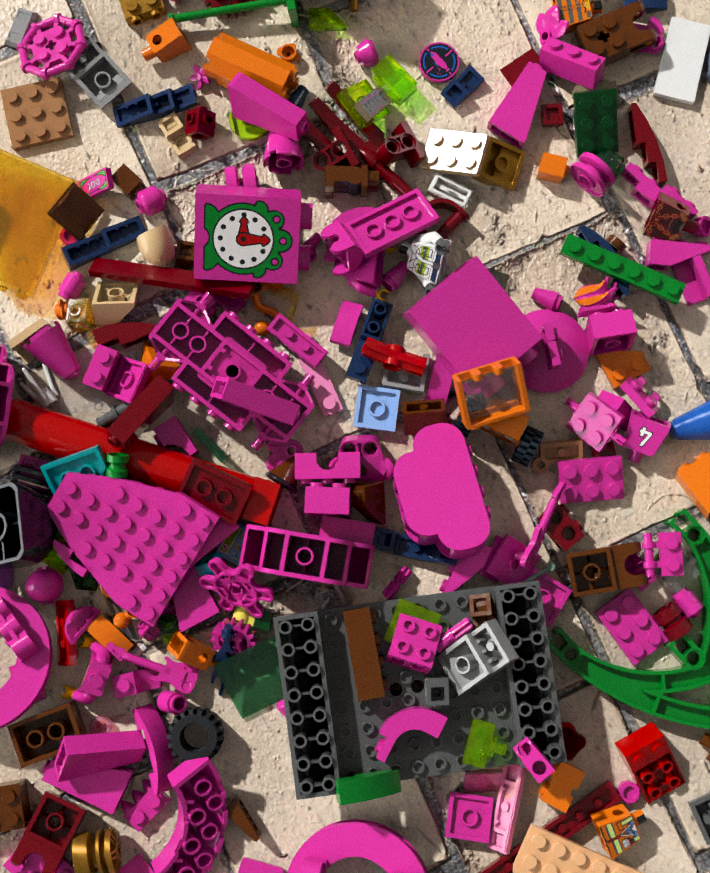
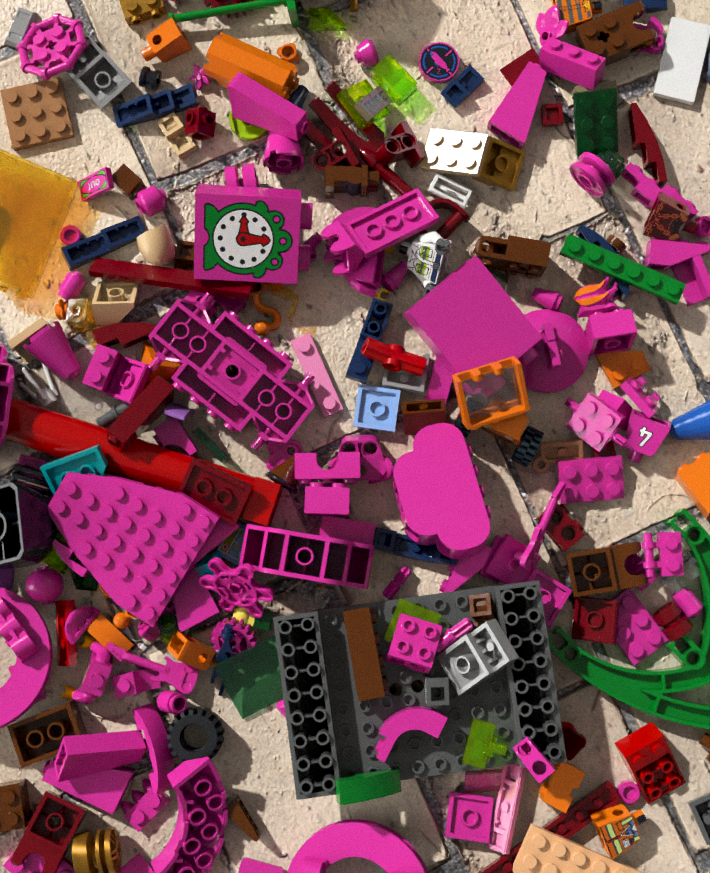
(75, 211): reddish brown piece -> none
(100, 724): clear pink tile -> none
(117, 465): green wheel -> none
(150, 78): none -> black wheel
(178, 411): none -> medium lavender slope
(255, 400): dark pink slope -> none
(297, 341): dark pink tile -> none
(346, 323): dark pink slope -> none
(369, 500): reddish brown slope -> none
(514, 255): none -> reddish brown brick
(549, 567): sand green hinge -> none
(552, 168): orange brick -> none
(595, 619): none -> dark red tile

